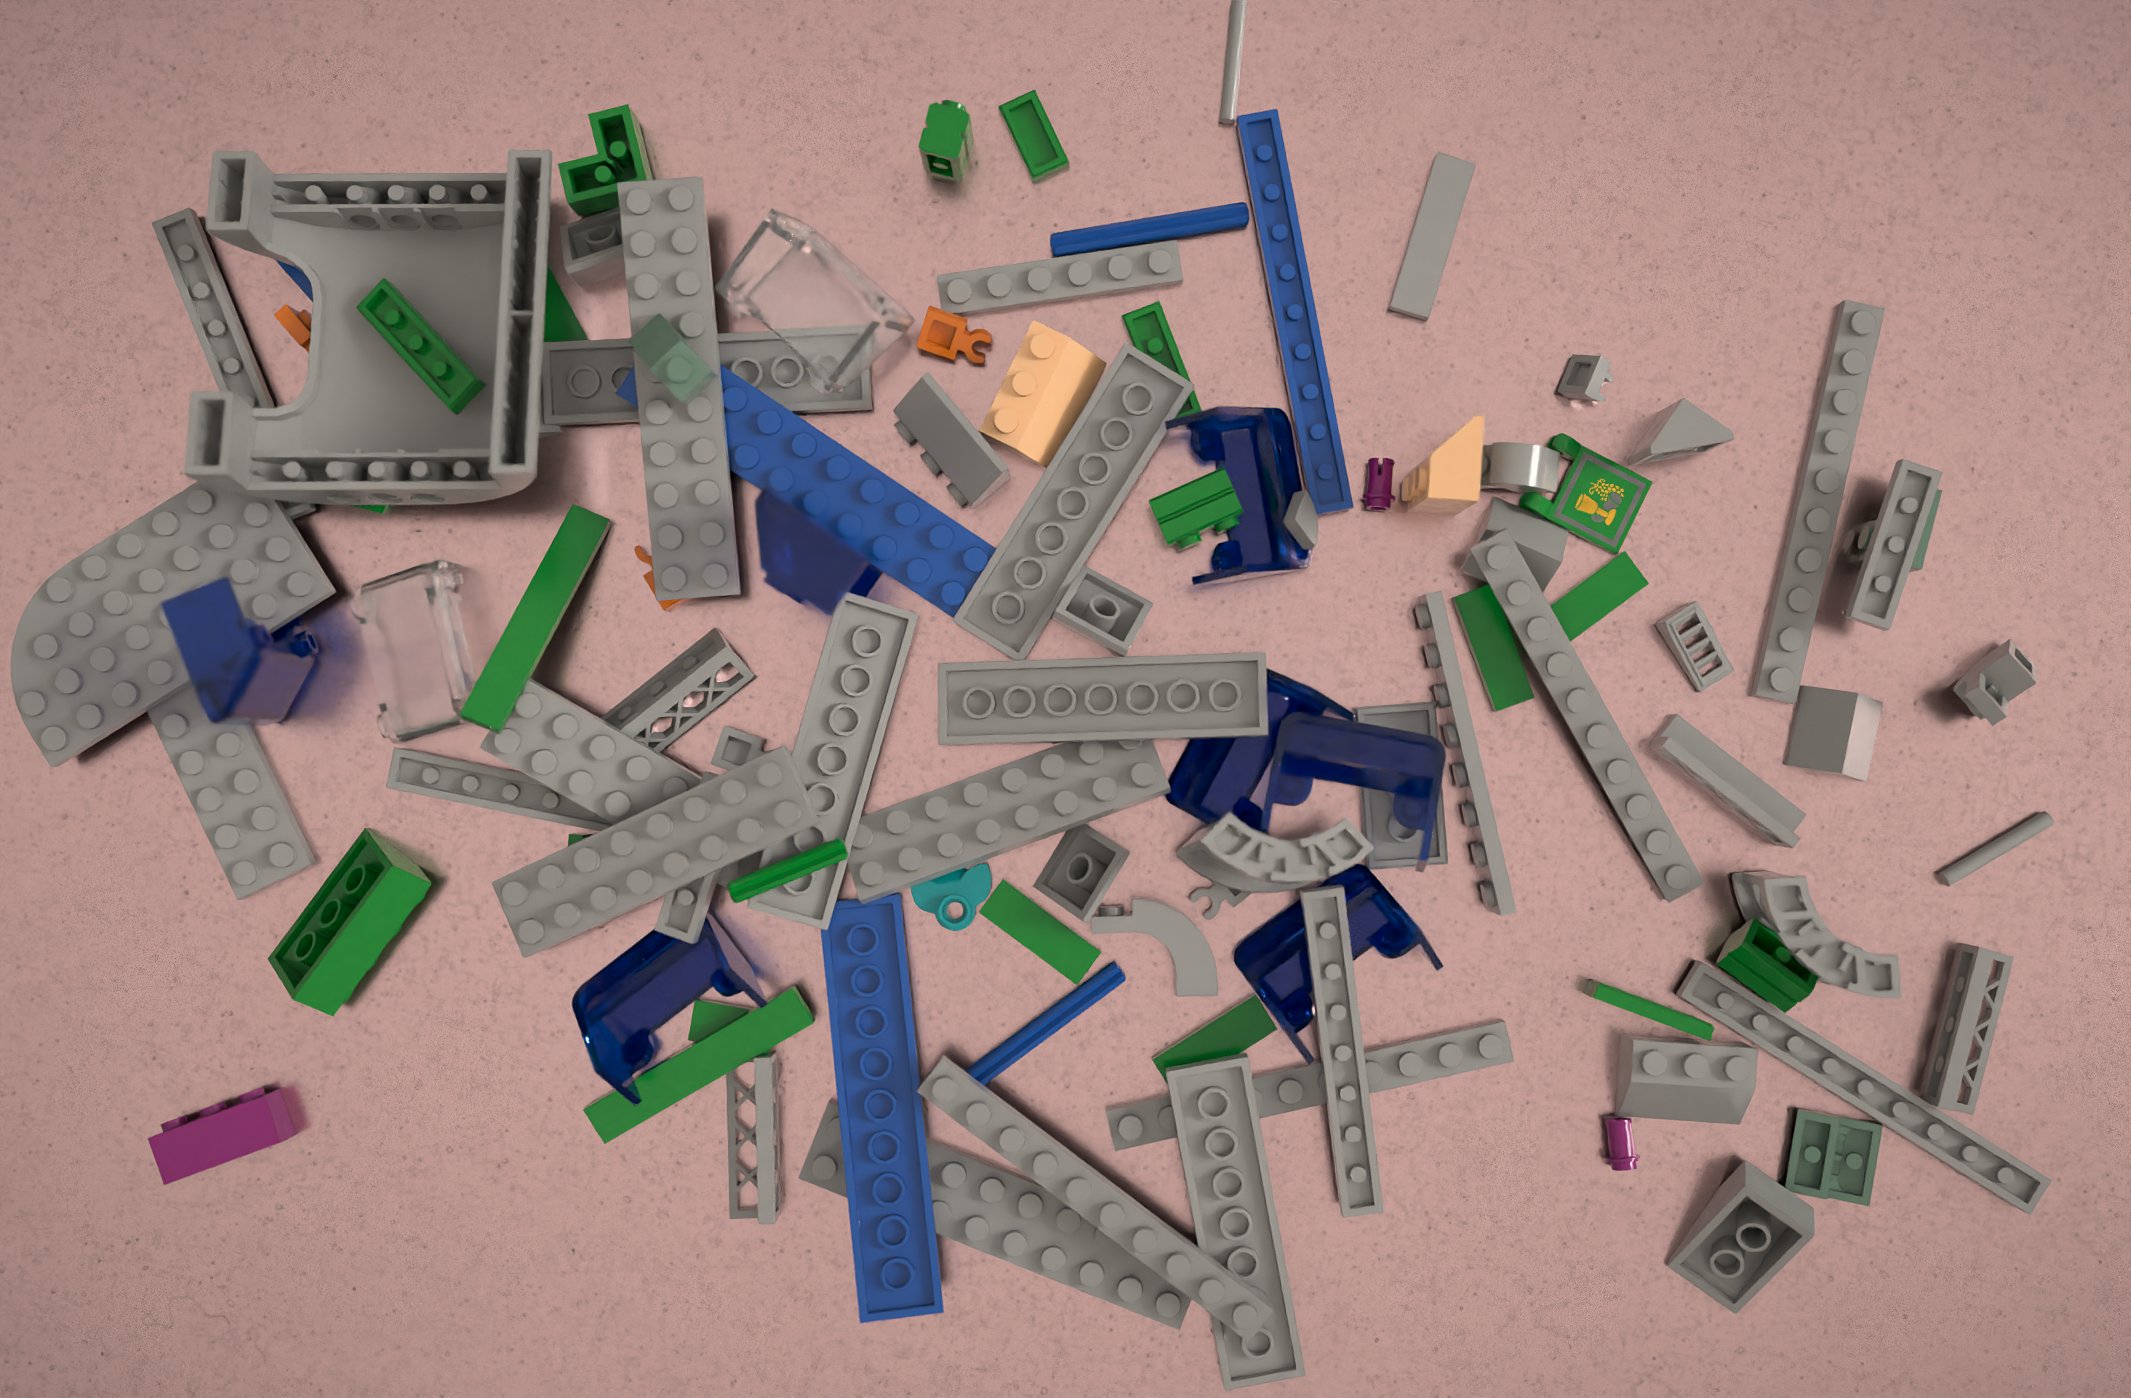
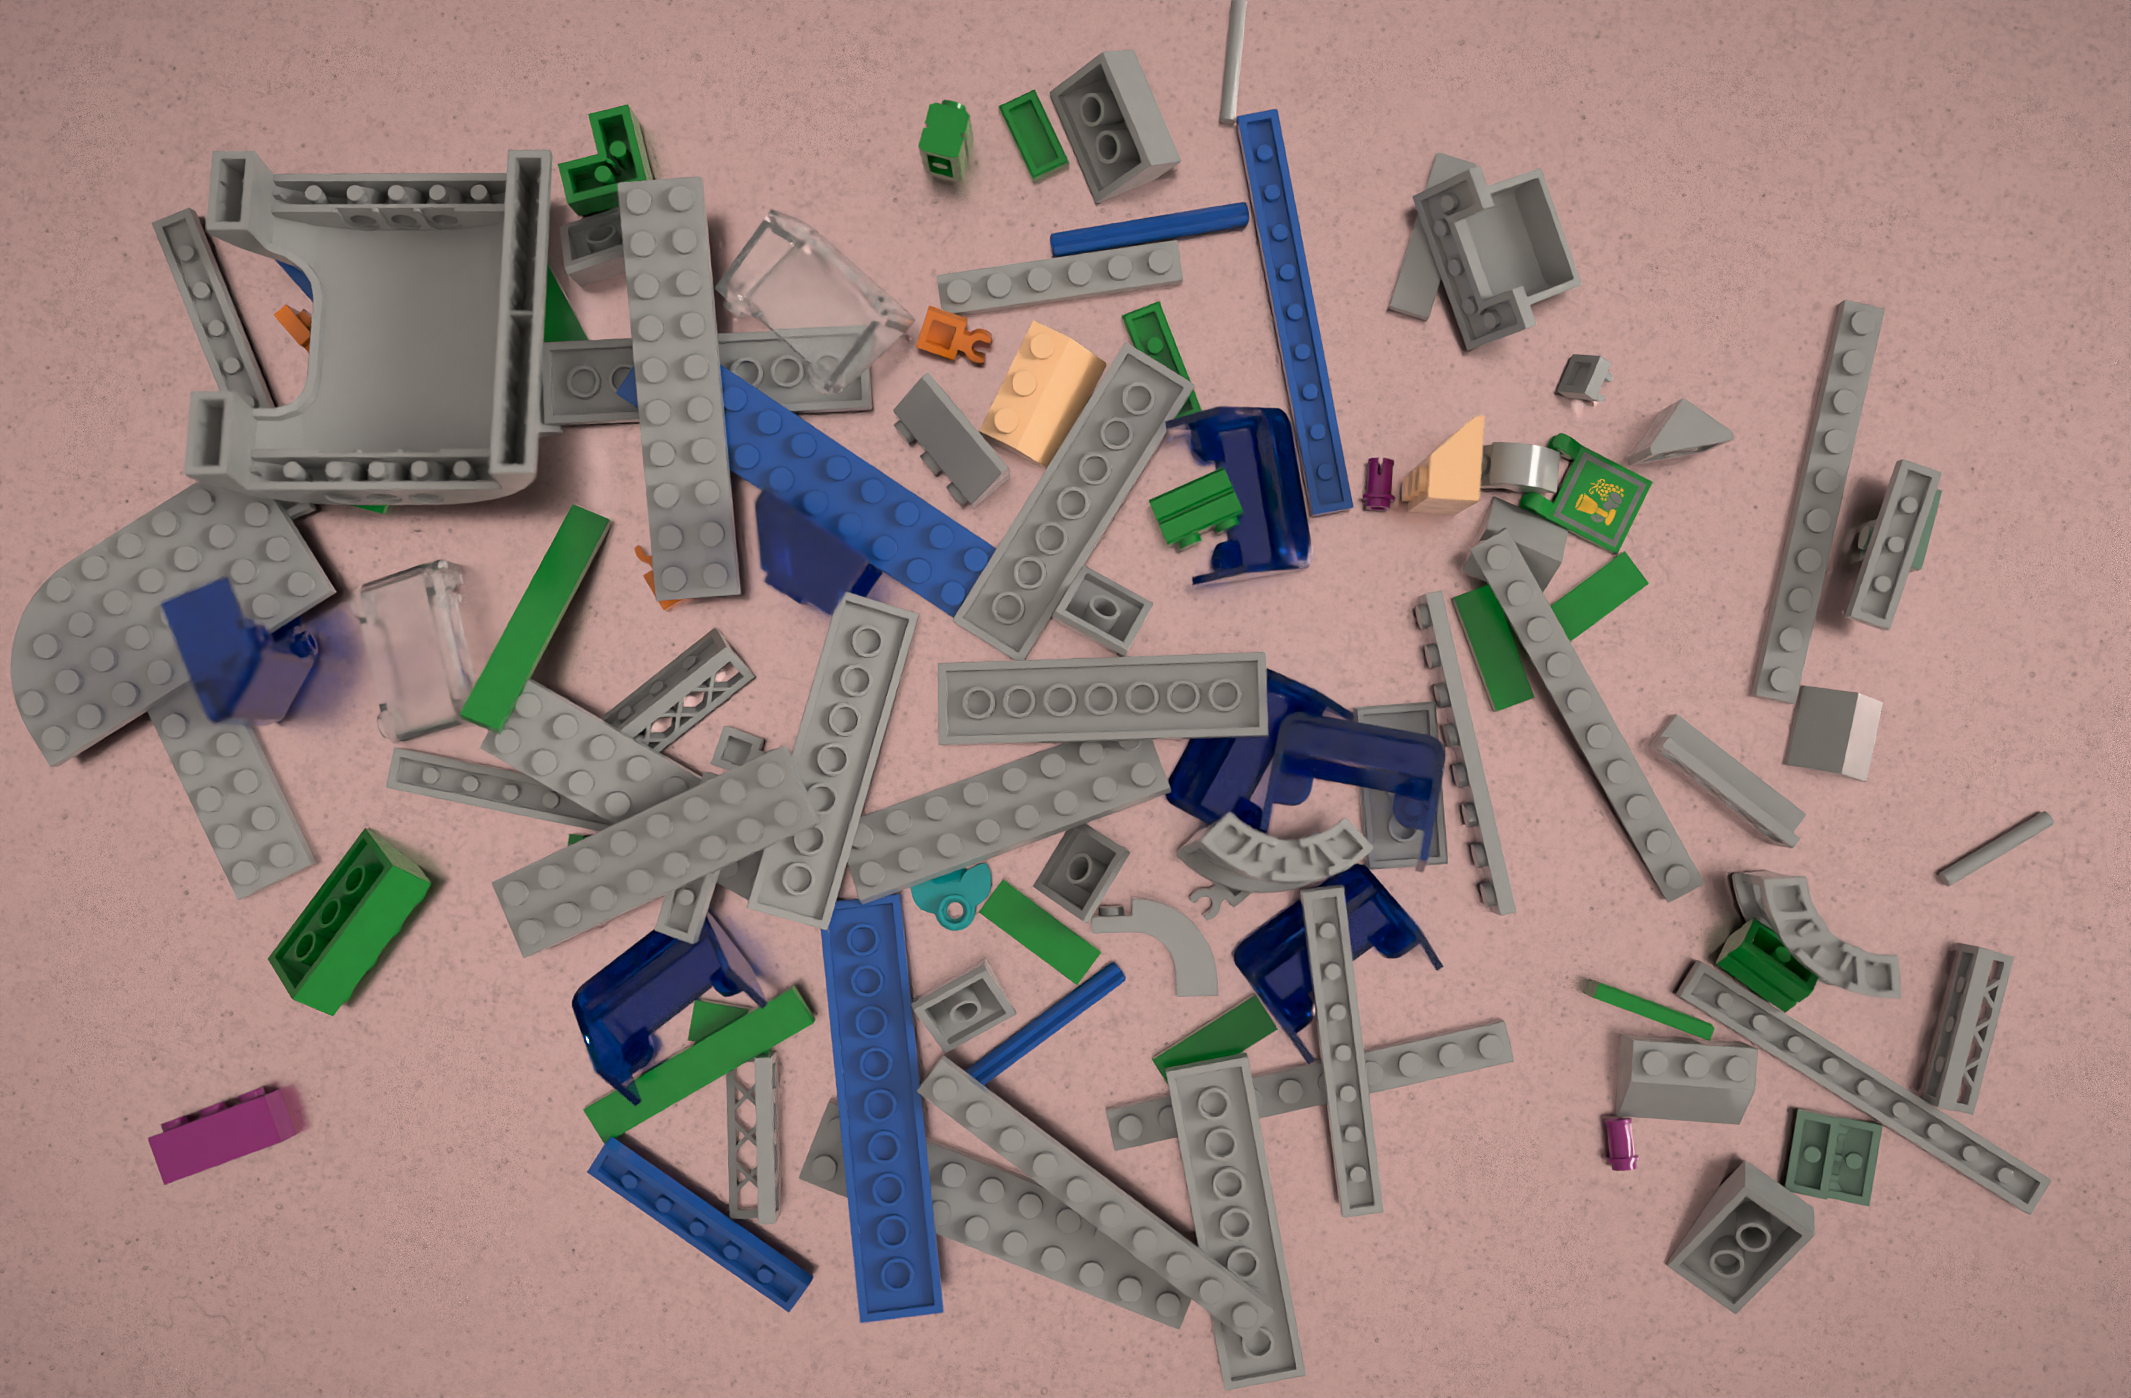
(421, 346): green tile -> none
(672, 359): sand green slope -> none
(700, 1224): none -> blue plate
(787, 870): green axle -> none
(963, 1006): none -> light grey slope
(1114, 124): none -> light grey slope
(1302, 520): light grey tile -> none
(1496, 250): none -> light grey windscreen
(1701, 625): light grey slope -> none
(1996, 681): light grey brick -> none

